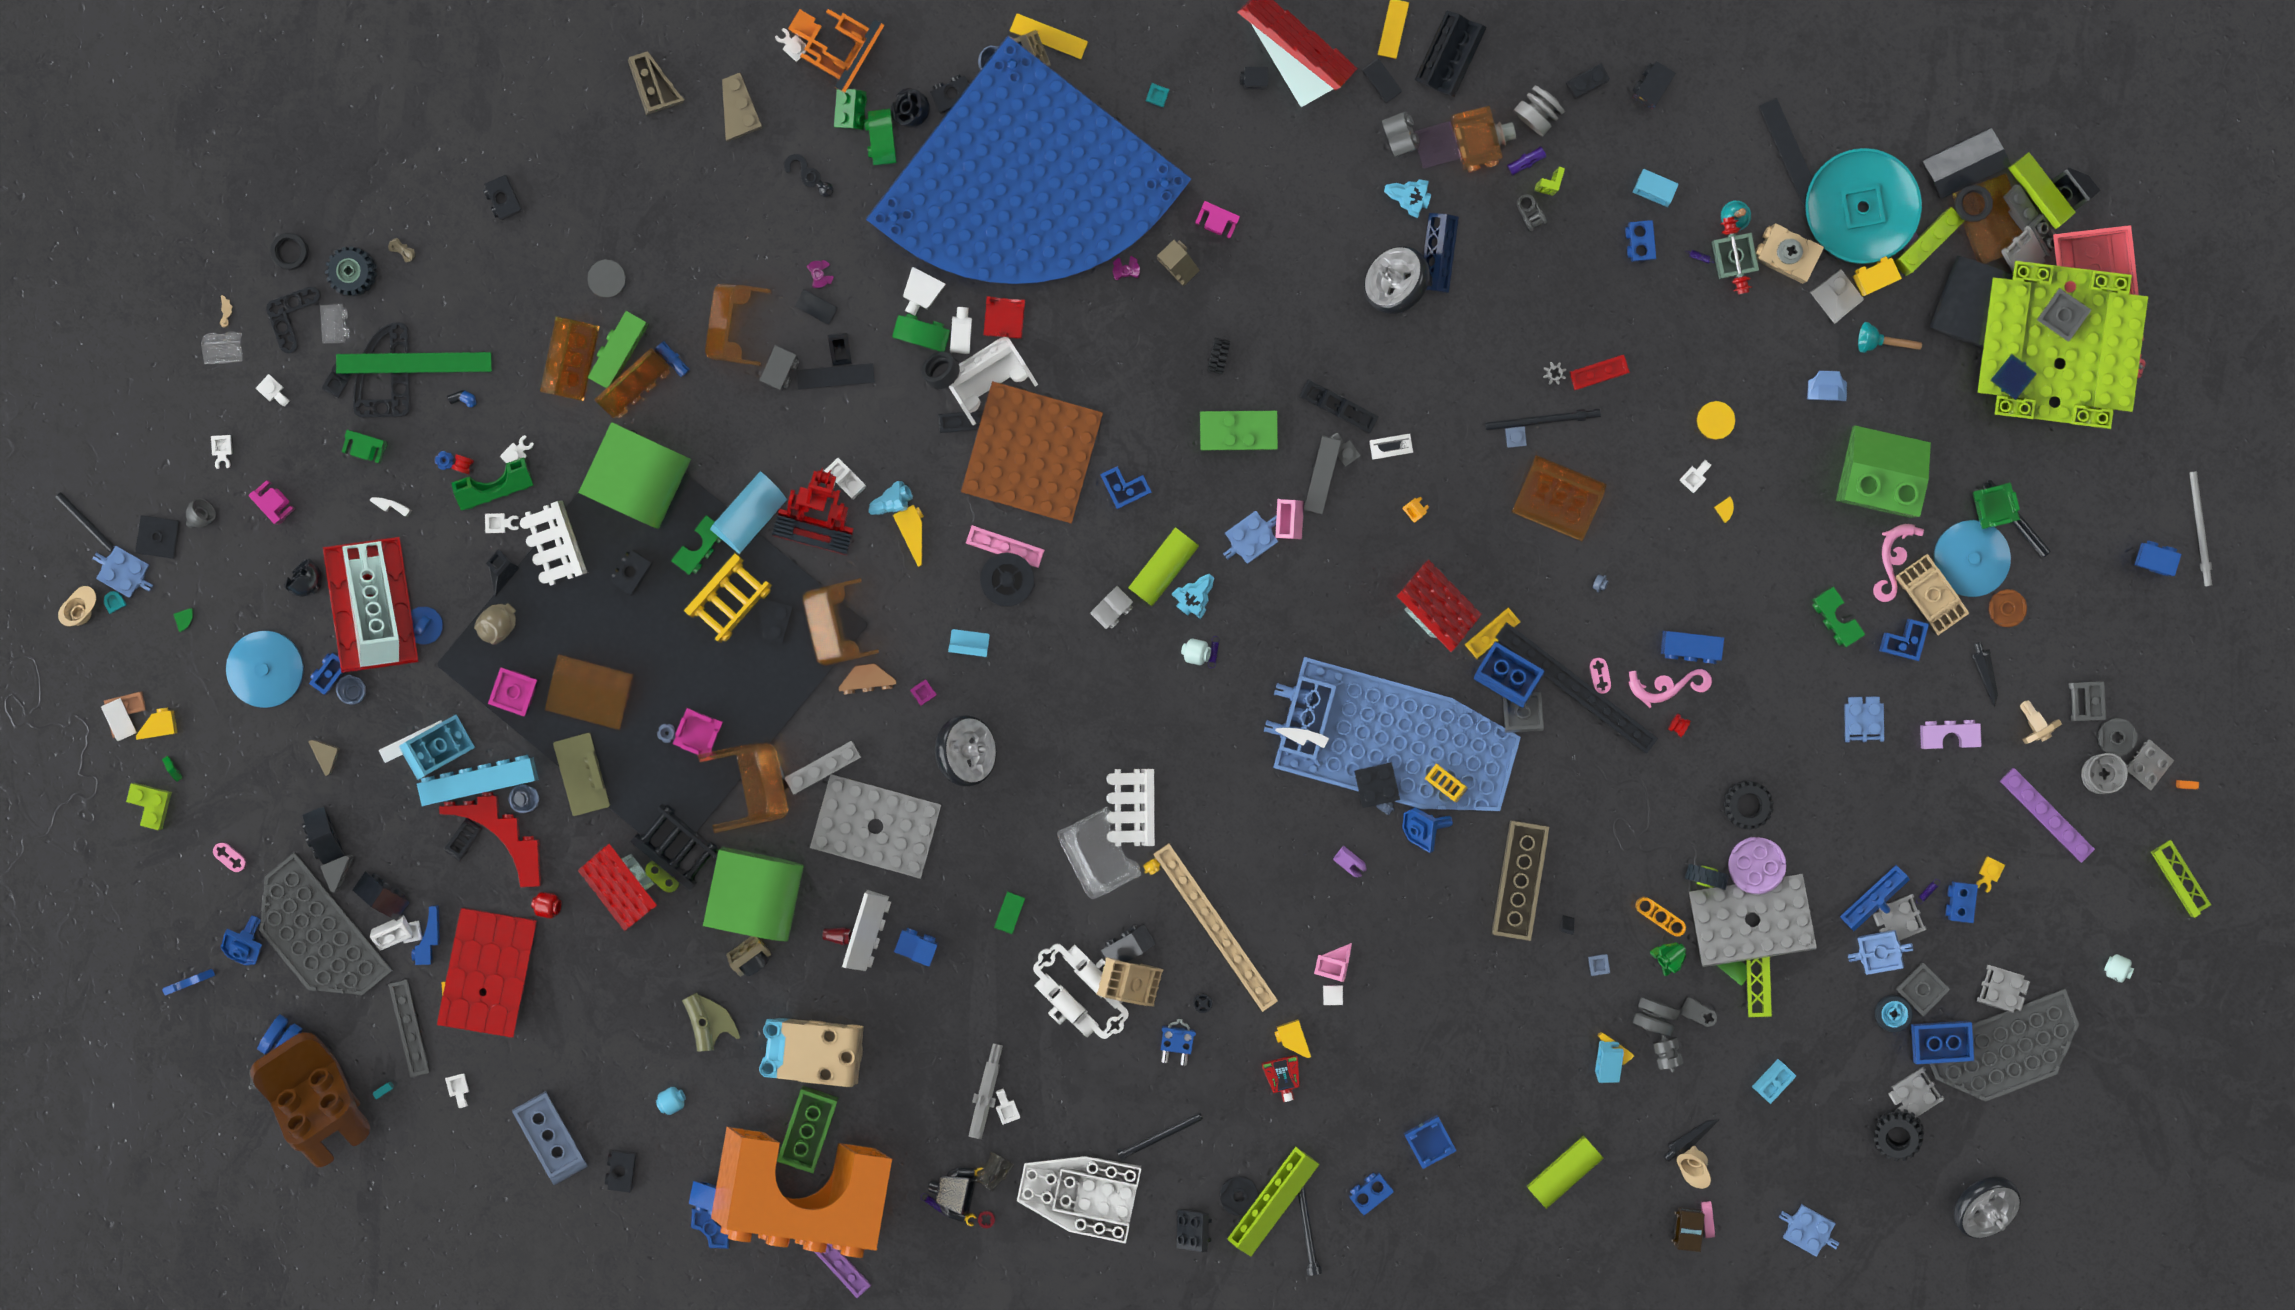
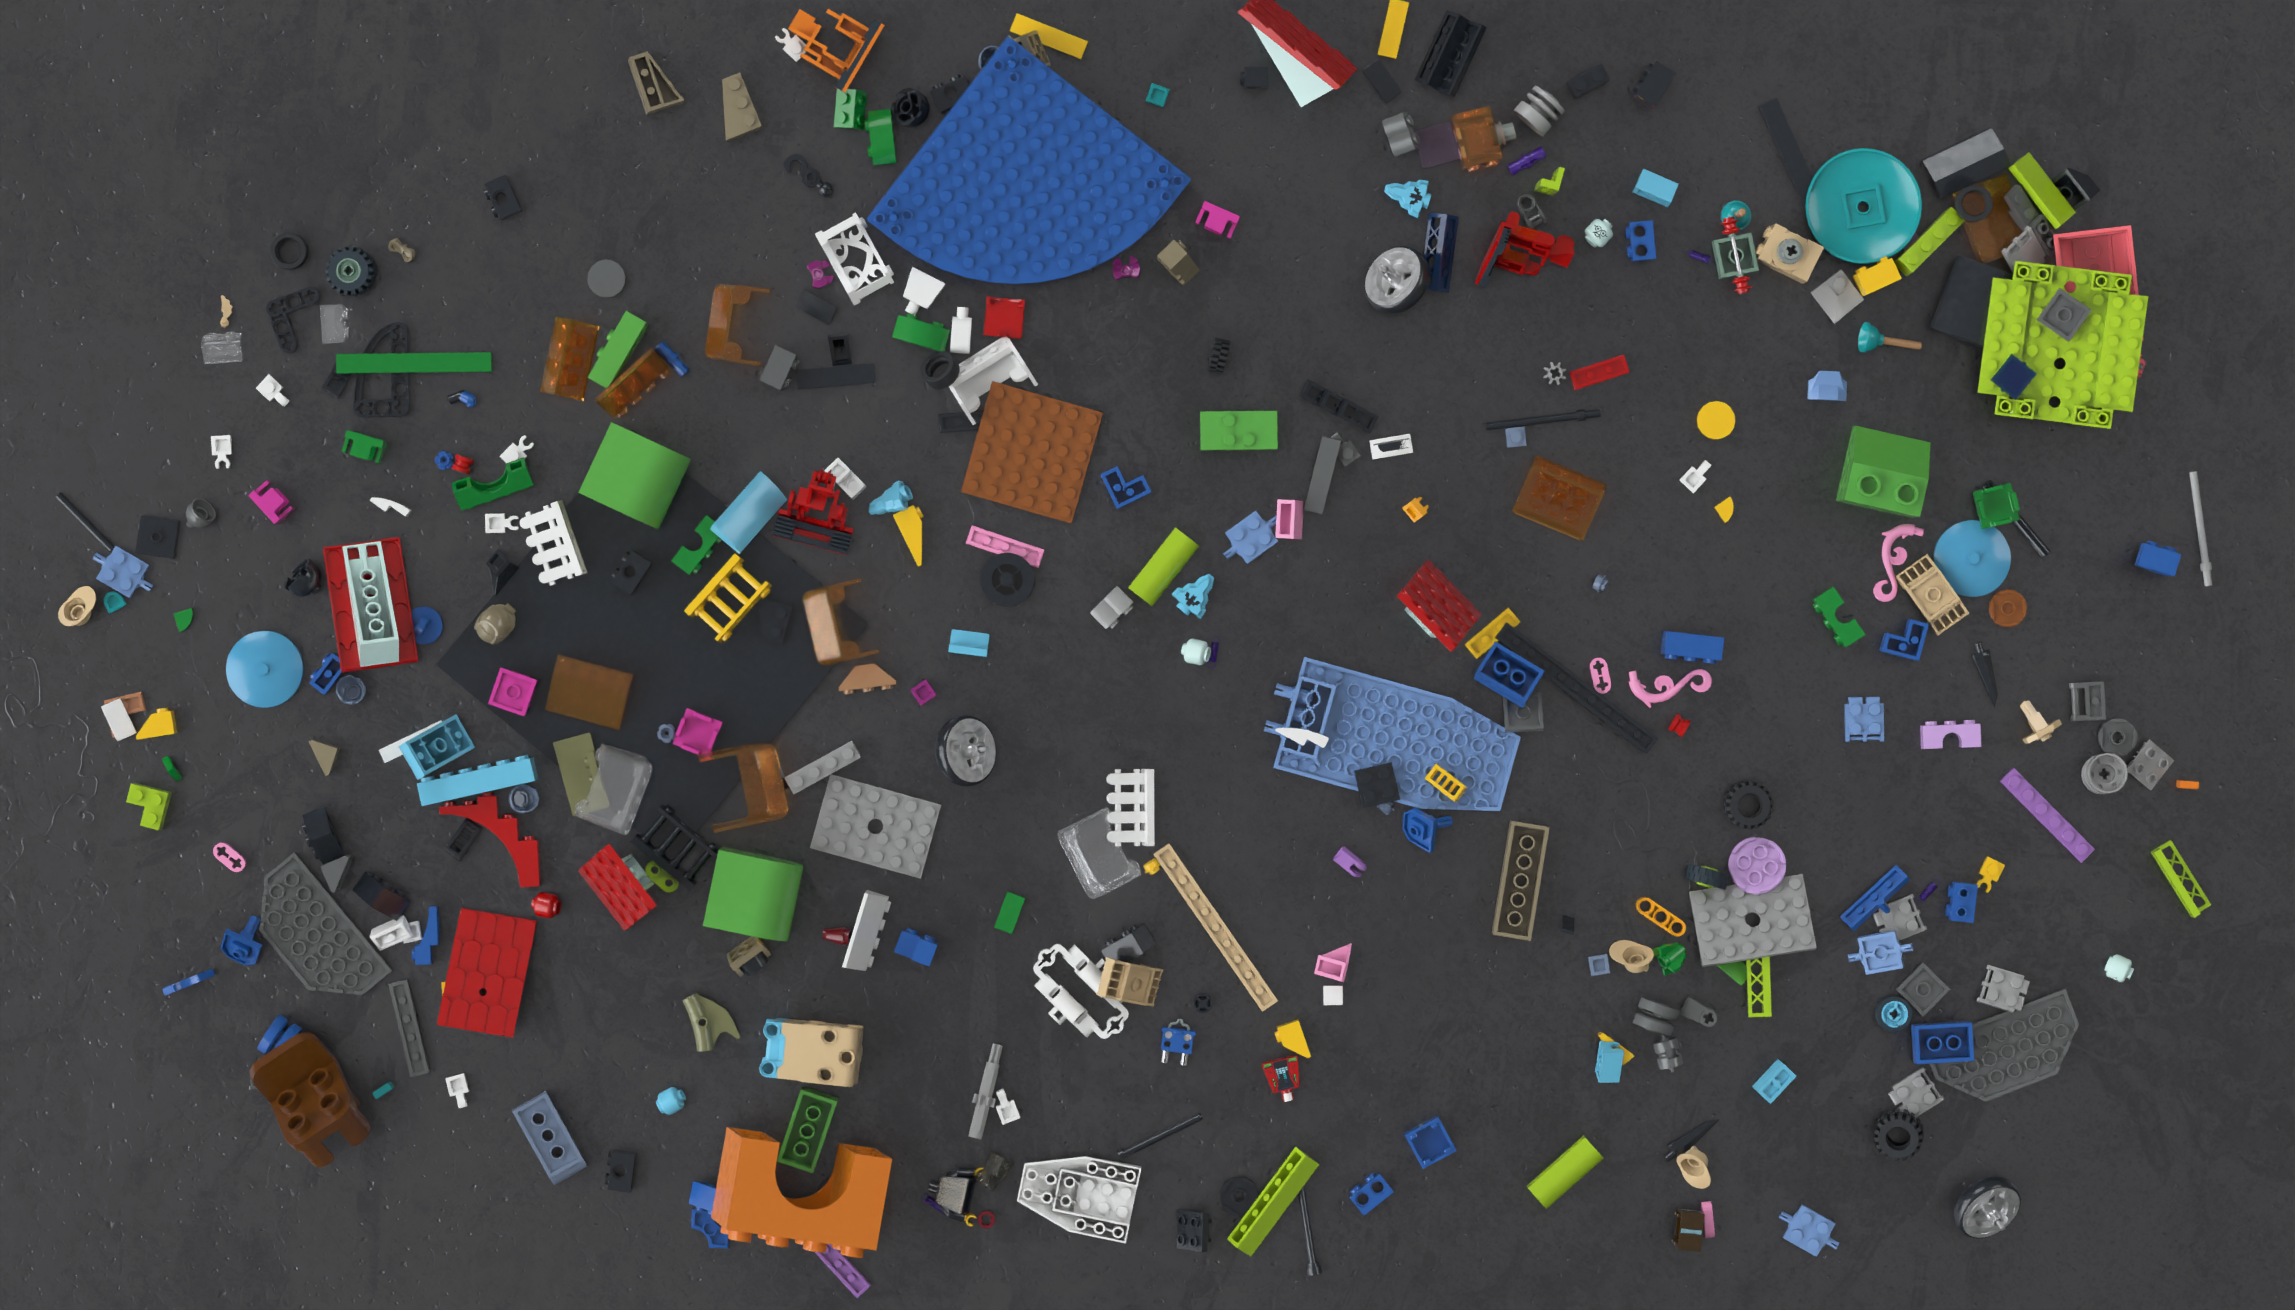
(615, 789): none -> clear windscreen
(832, 245): none -> white fence
(1535, 241): none -> red container
(1598, 233): none -> light aqua head
(1631, 955): none -> tan piece

